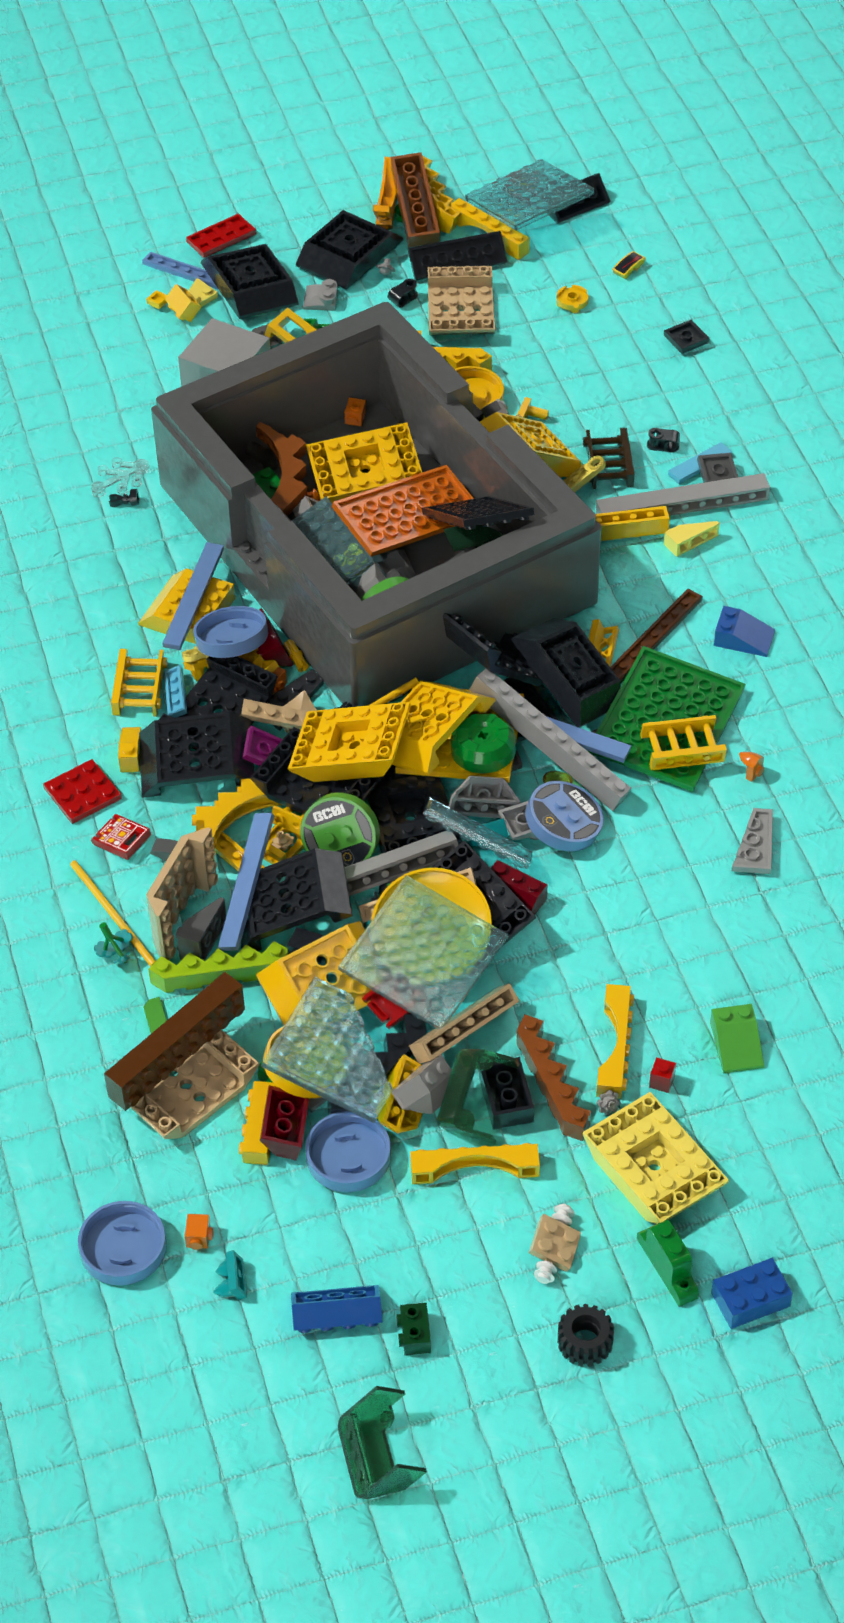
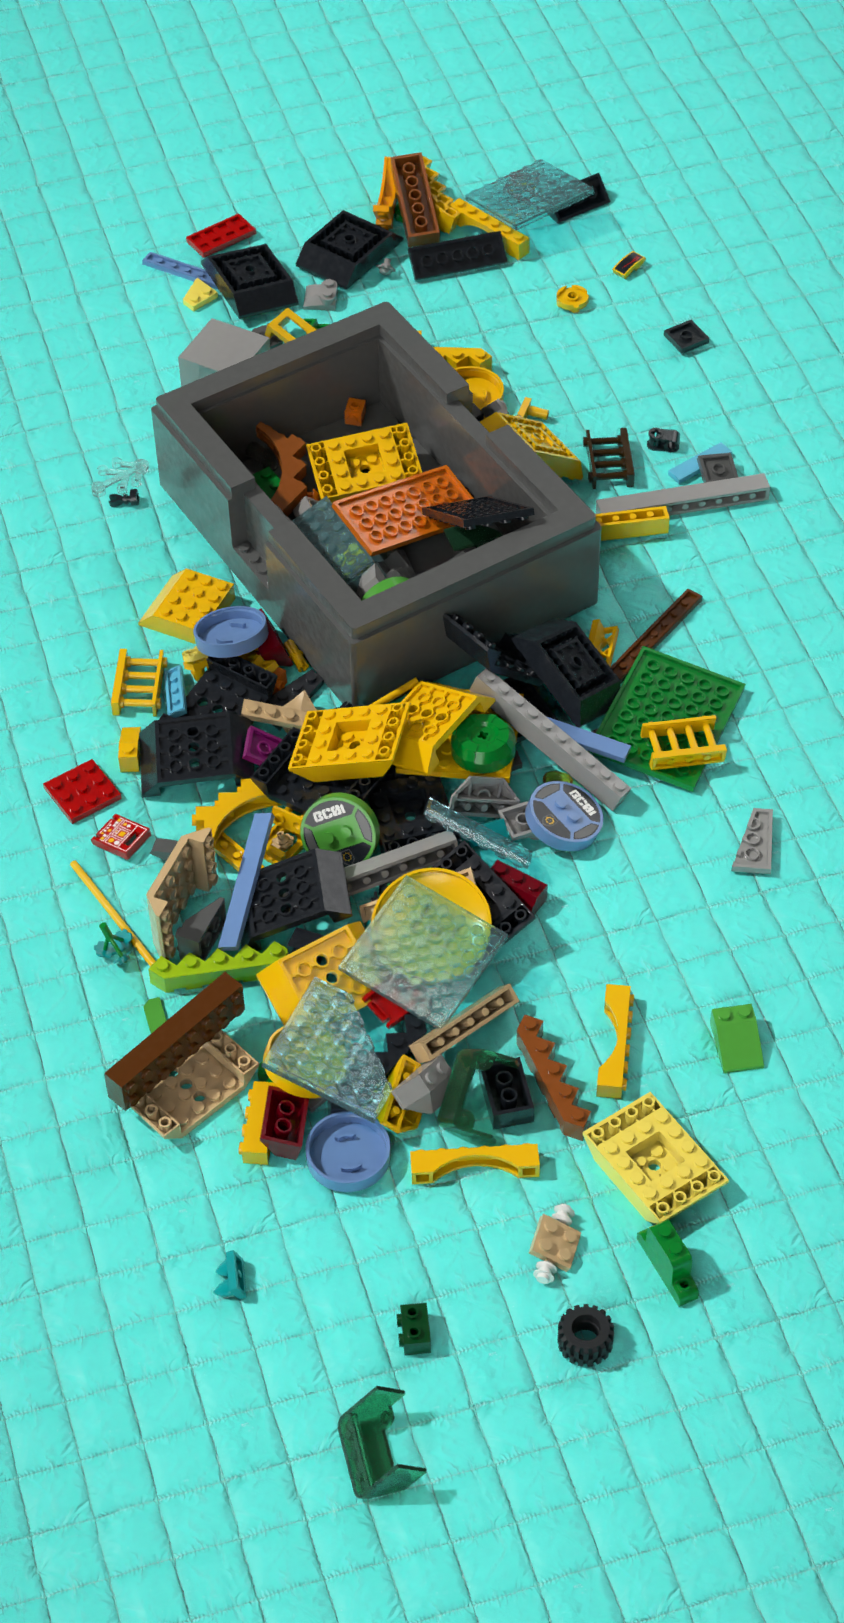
(122, 1243): medium blue piece -> none
(157, 299): yellow plate -> none
(182, 303): yellow brick -> none
(193, 596): medium blue tile -> none
(198, 1231): orange brick -> none
(336, 1308): blue slope -> none
(403, 293): black piece -> none
(460, 289): tan slope -> none
(585, 473): light yellow plate -> none
(608, 1102): light grey plant -> none
(662, 1075): red brick -> none
(688, 536): light yellow slope -> none
(743, 632): blue slope -> none
(751, 1293): blue brick -> none
(754, 764): orange plate -> none

